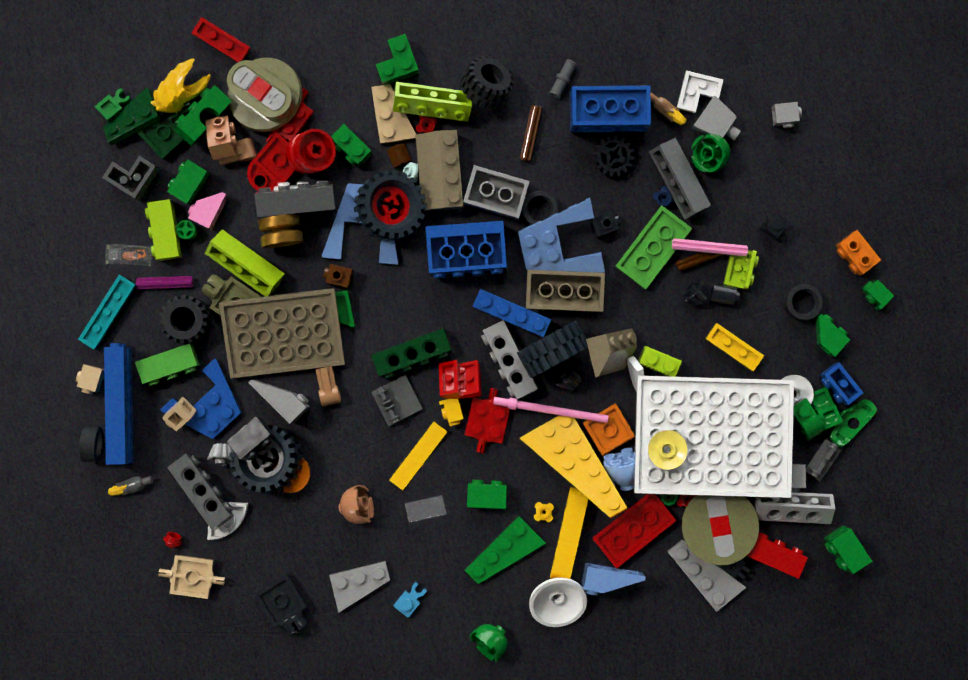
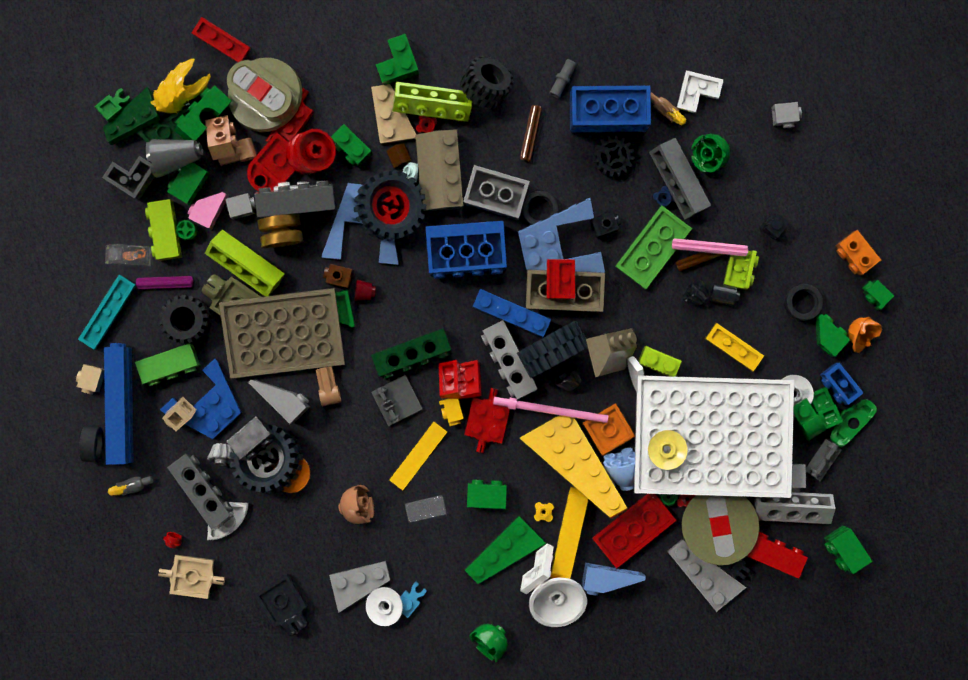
(171, 154): none -> dark grey cone
(241, 206): none -> light grey brick
(364, 290): none -> dark red hat
(376, 609): none -> white dish
(541, 570): none -> white plate
(560, 278): none -> red plate
(717, 120): light grey torso -> none
(862, 332): none -> orange piece

